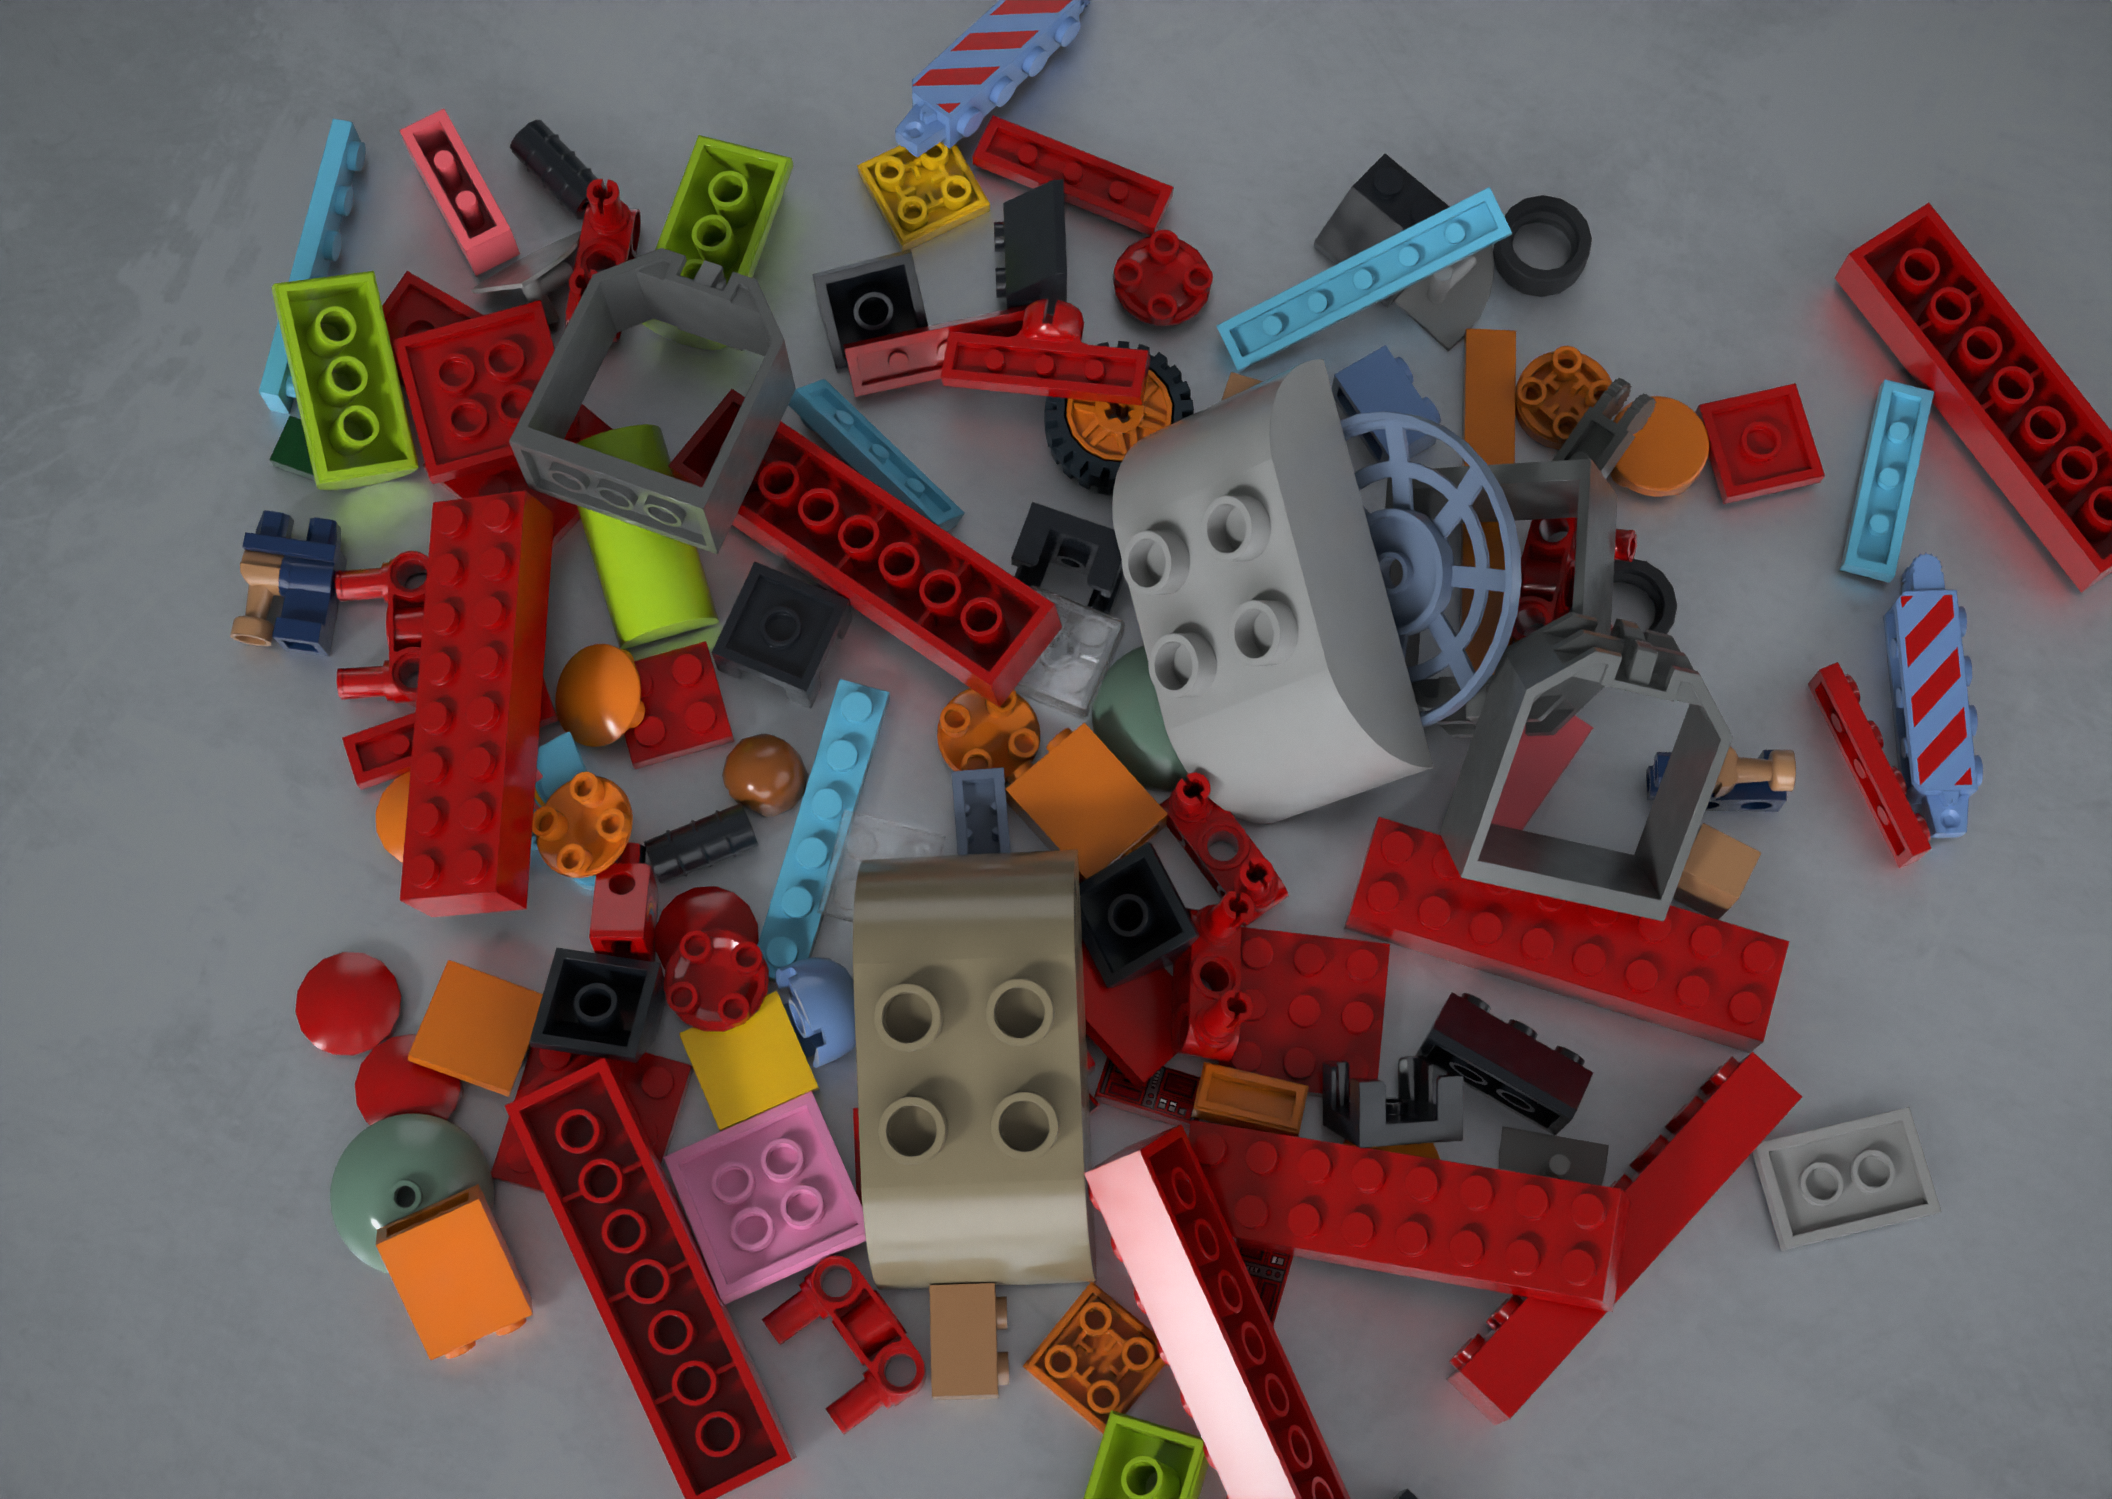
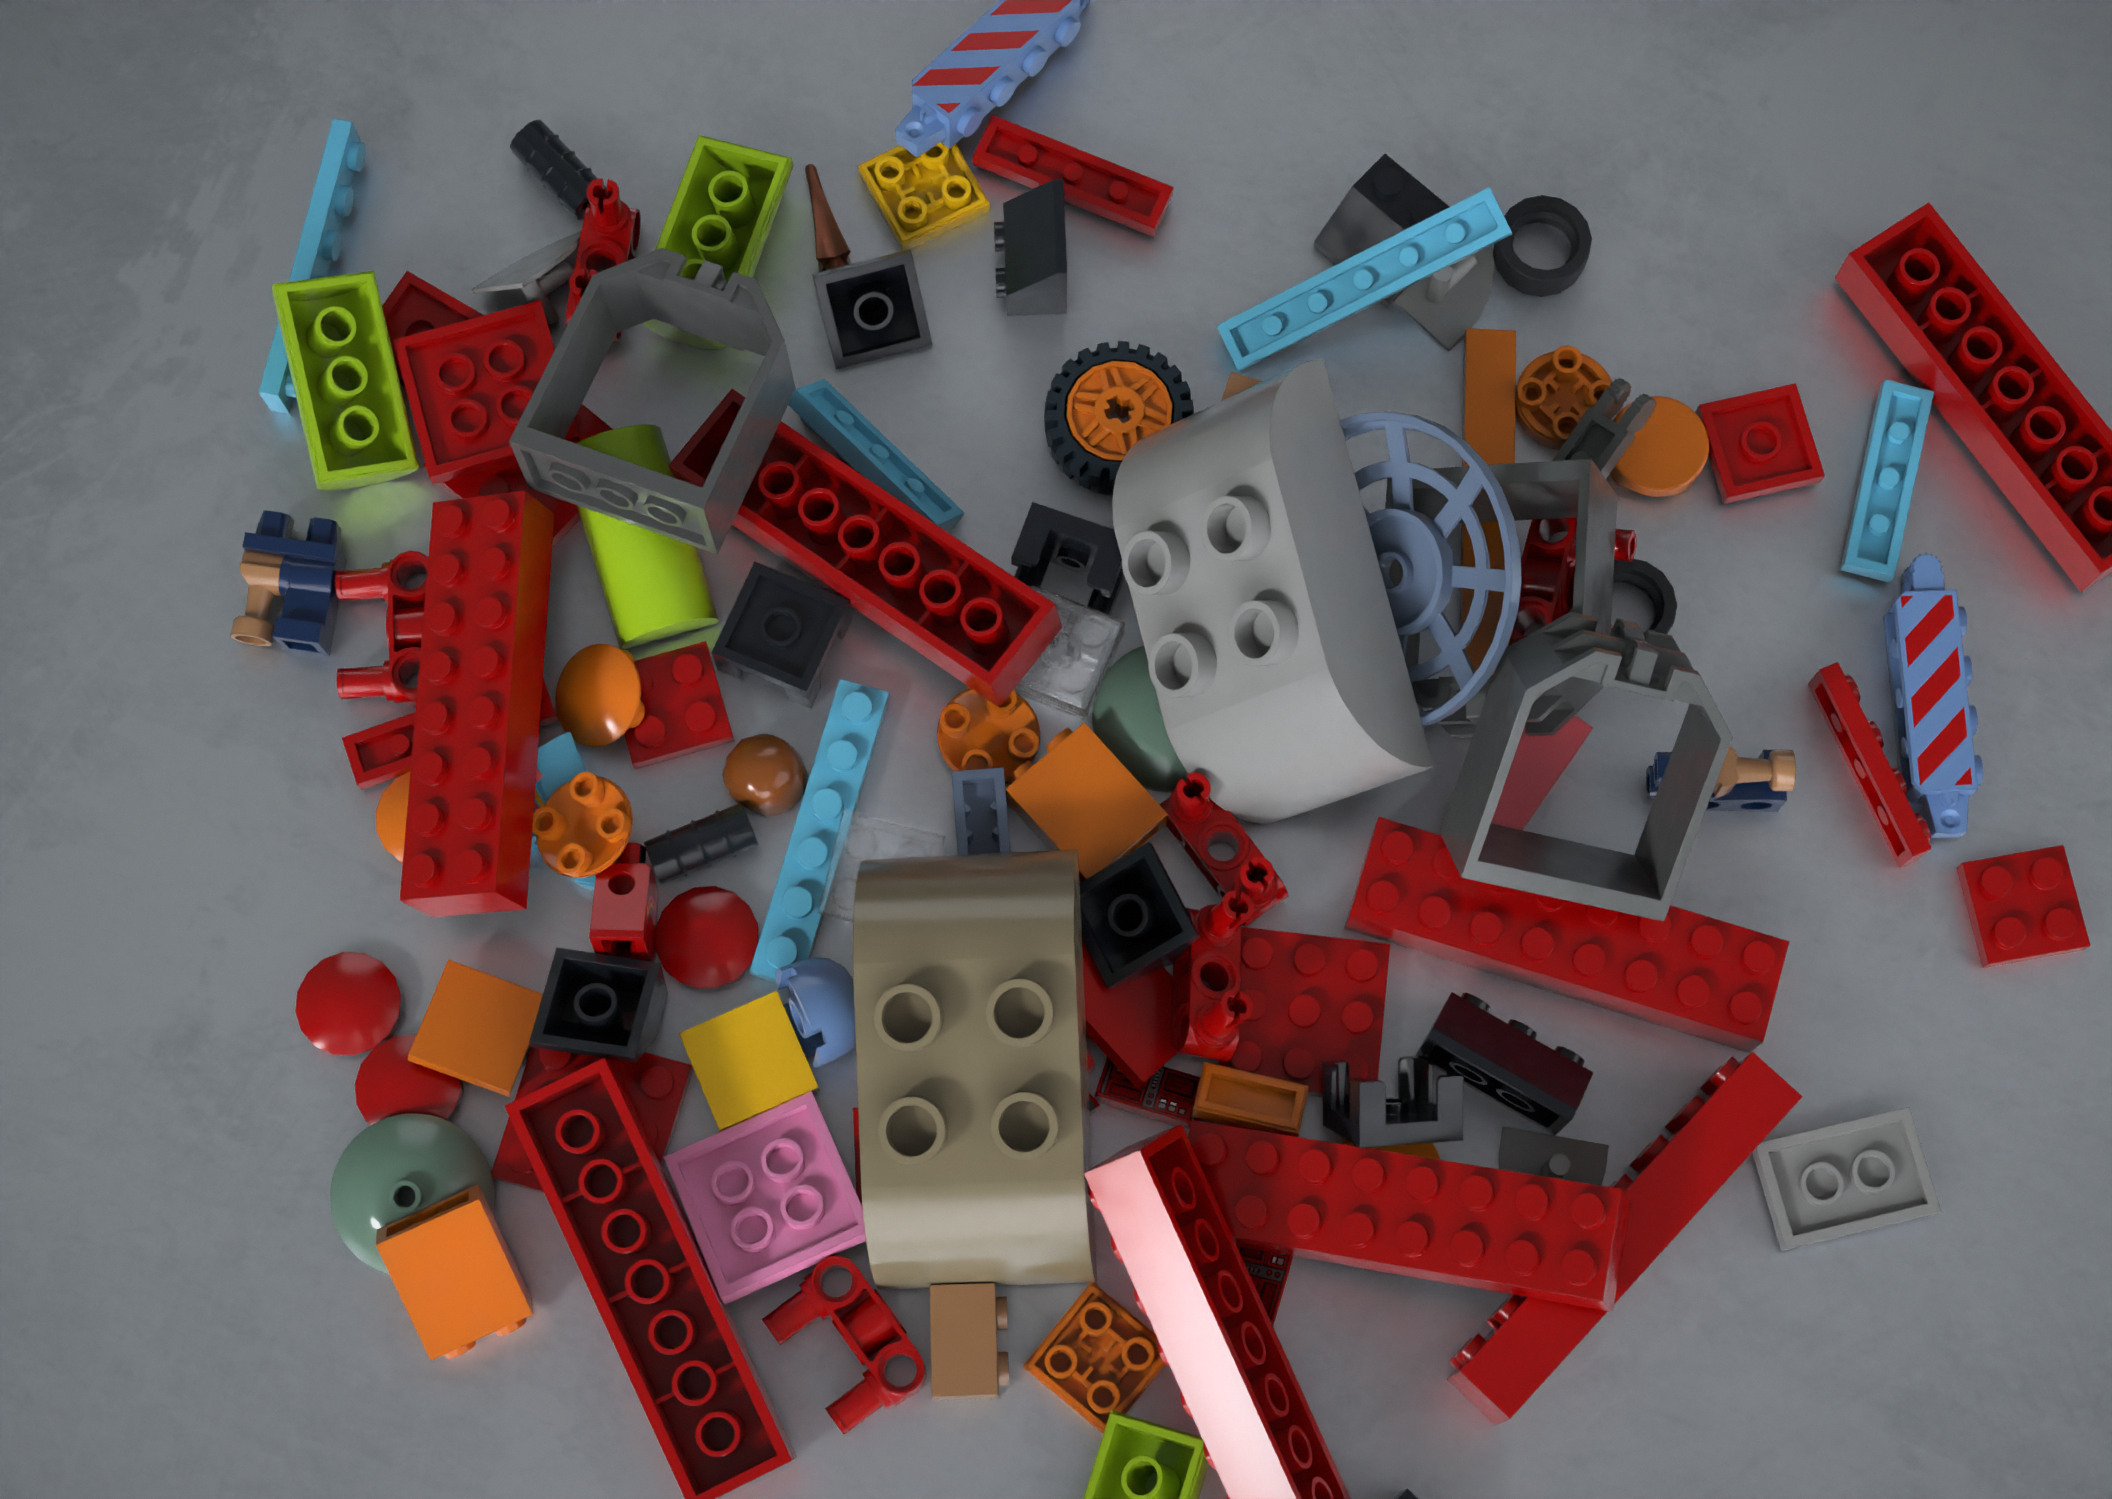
(292, 450): dark green tile -> none
(460, 192): coral brick -> none
(716, 979): red dish -> none
(829, 242): none -> copper piece
(918, 353): red plate -> none
(1047, 360): red plate -> none
(1162, 279): red dish -> none
(1382, 385): medium blue brick -> none
(1715, 872): medium nougat brick -> none
(2023, 906): none -> red plate

